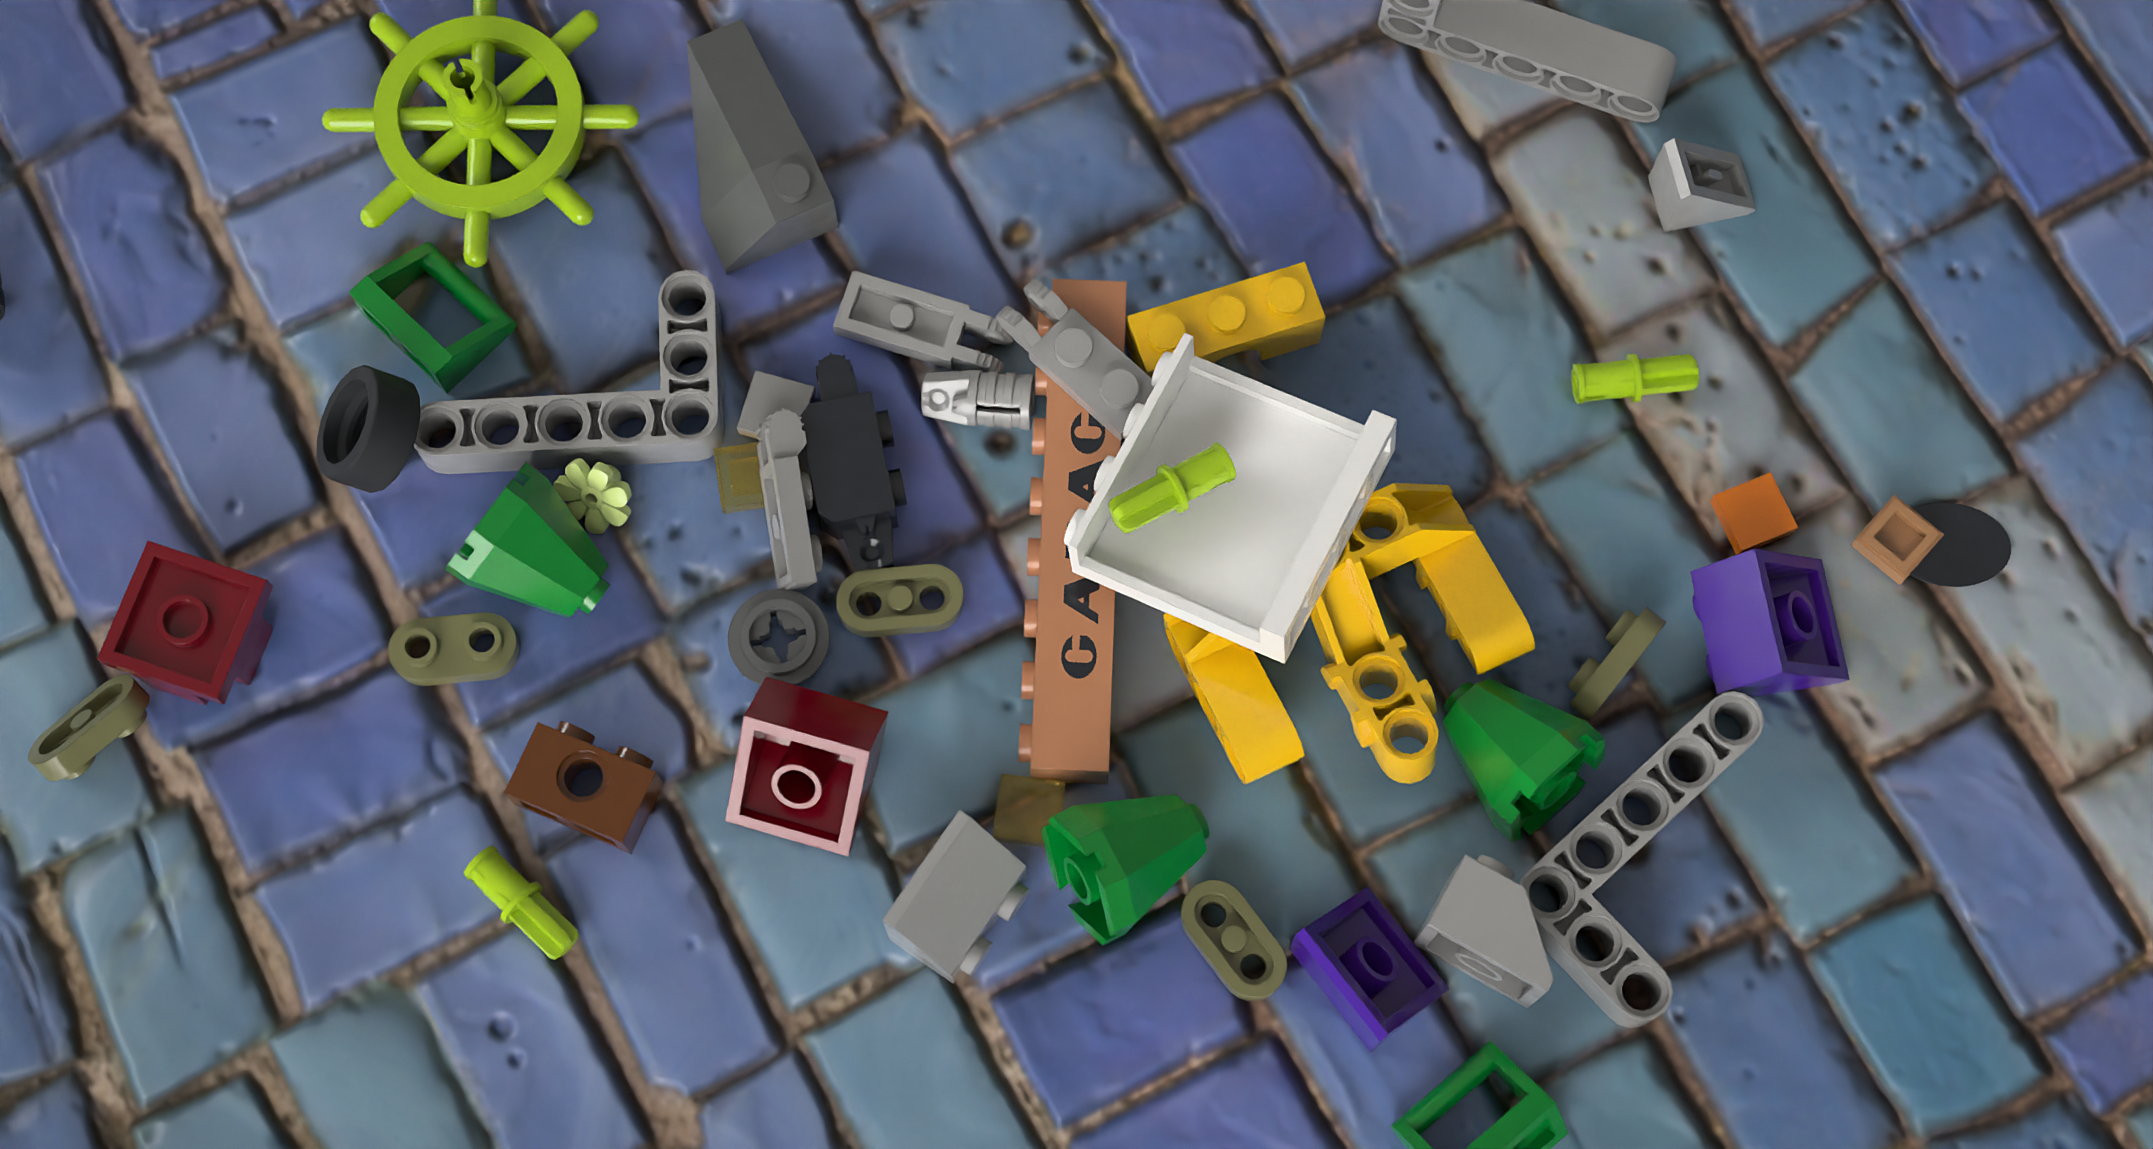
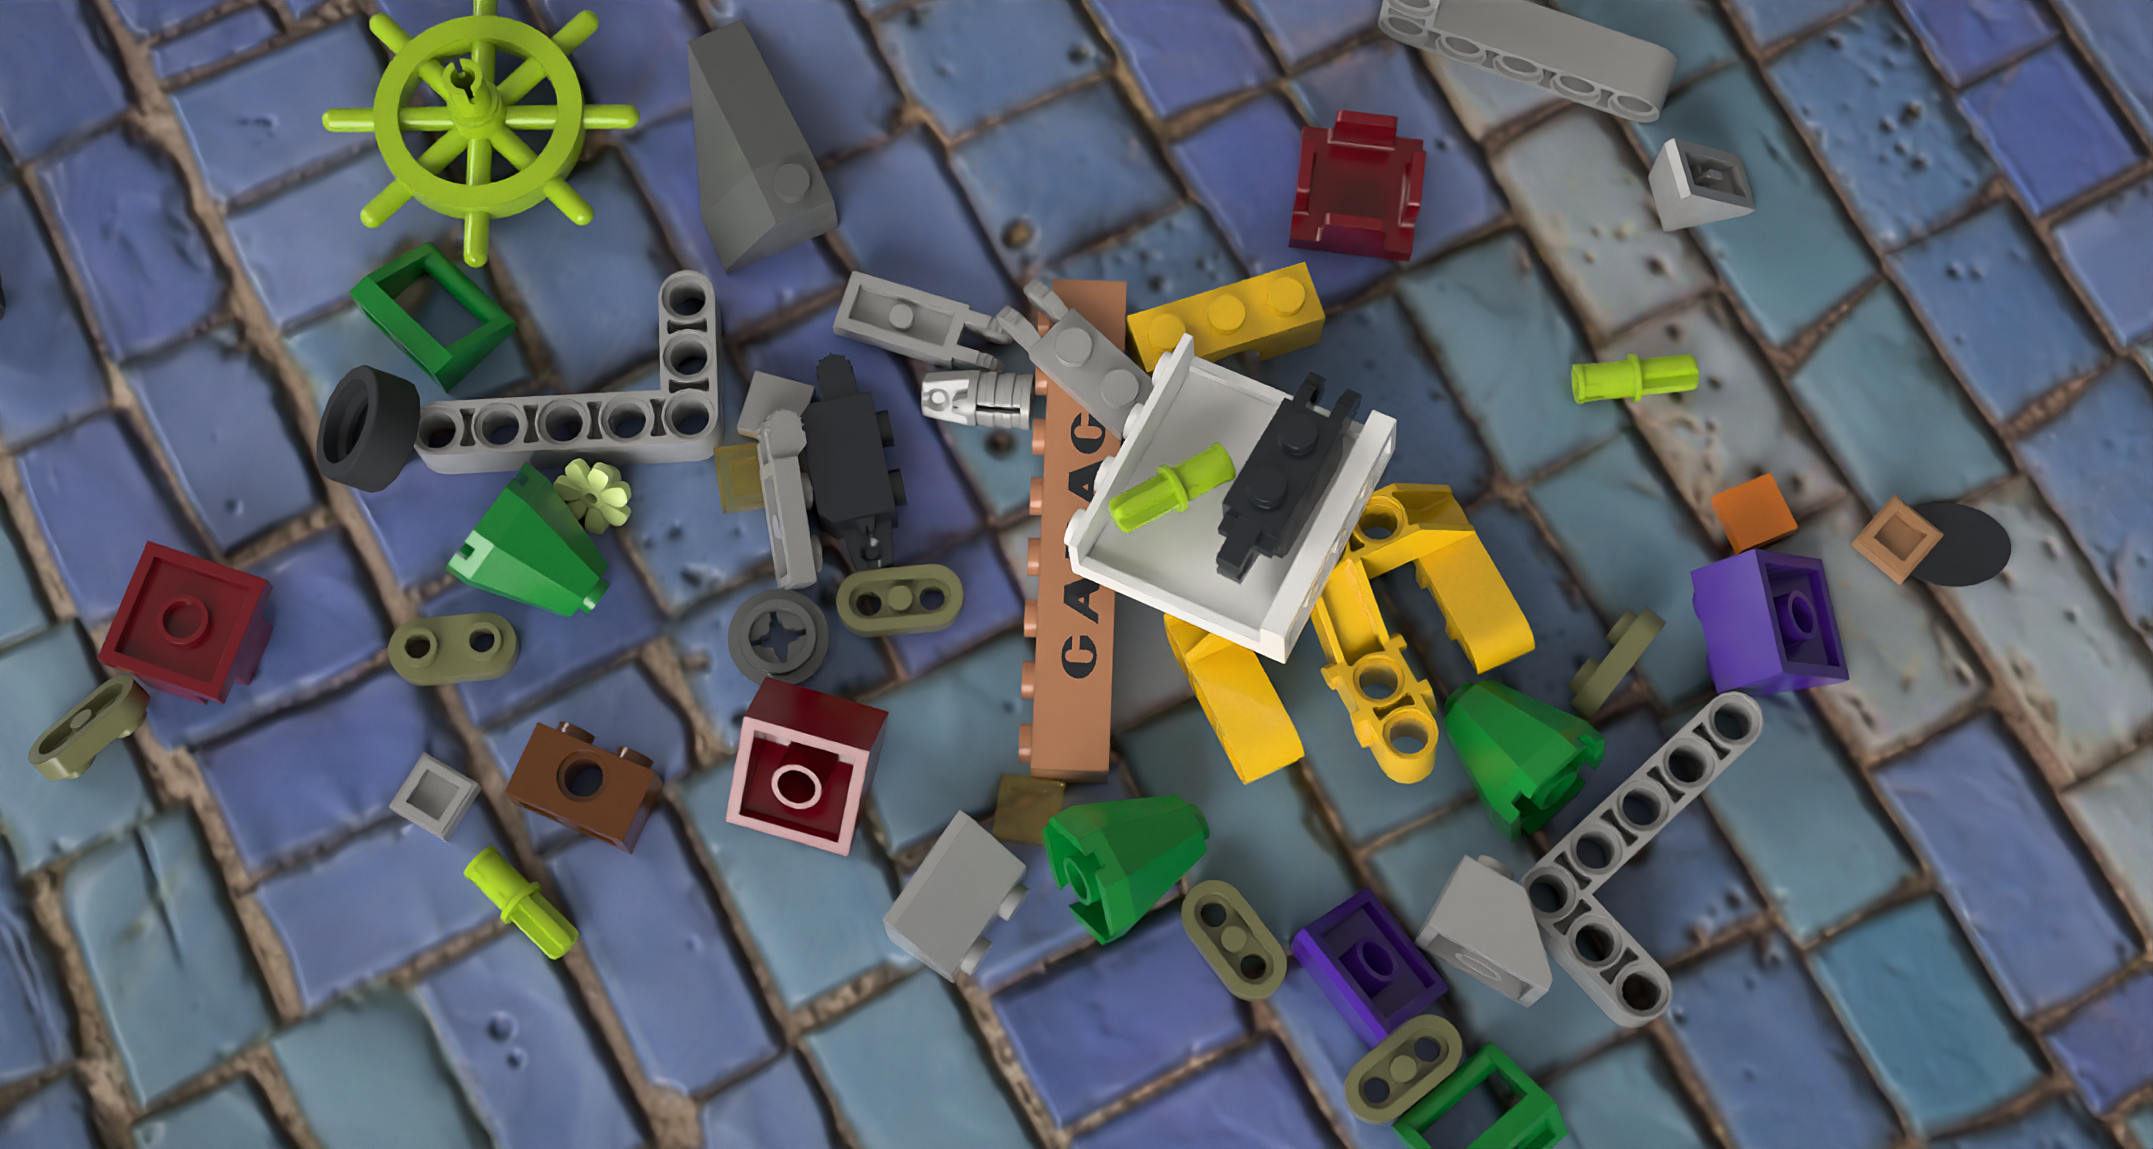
(435, 797): none -> light grey tile
(1283, 478): none -> black hinge
(1357, 188): none -> dark red panel
(1401, 1070): none -> olive plate

